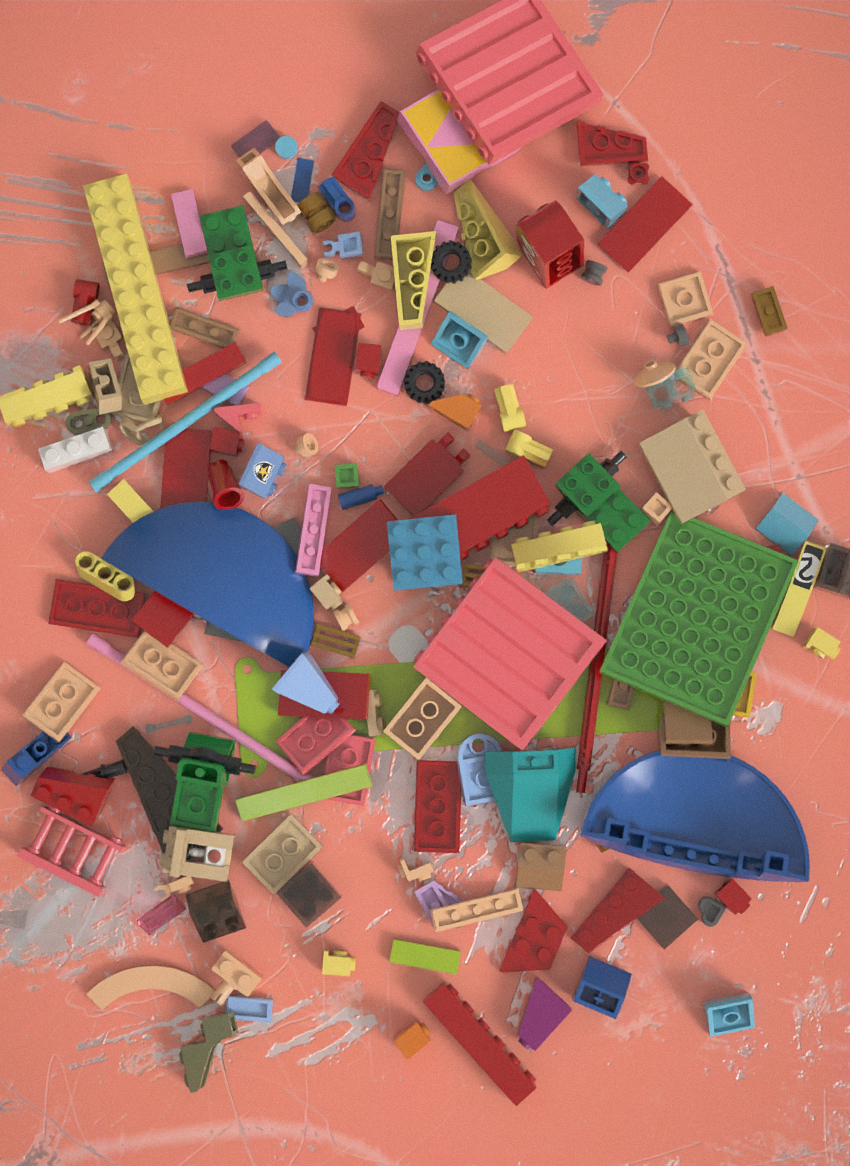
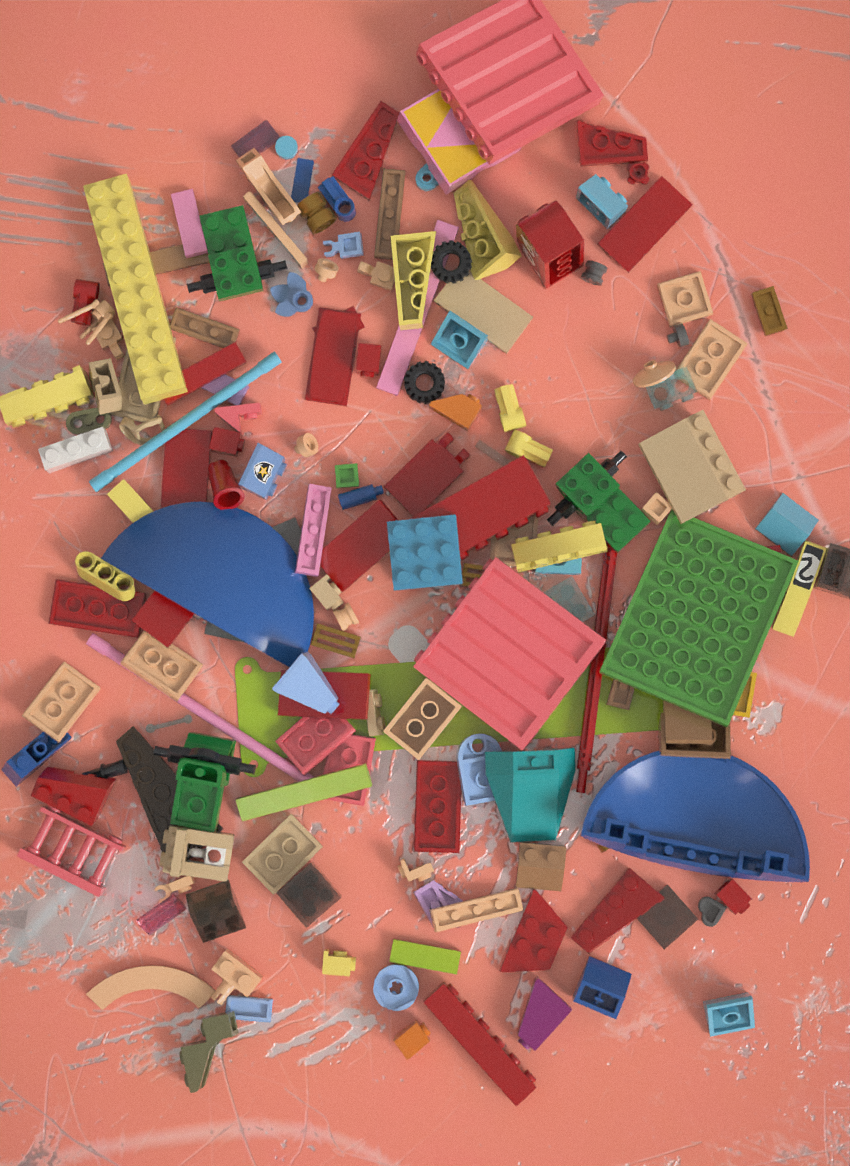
(383, 983): none -> light blue plate
(822, 644): light yellow brick -> none

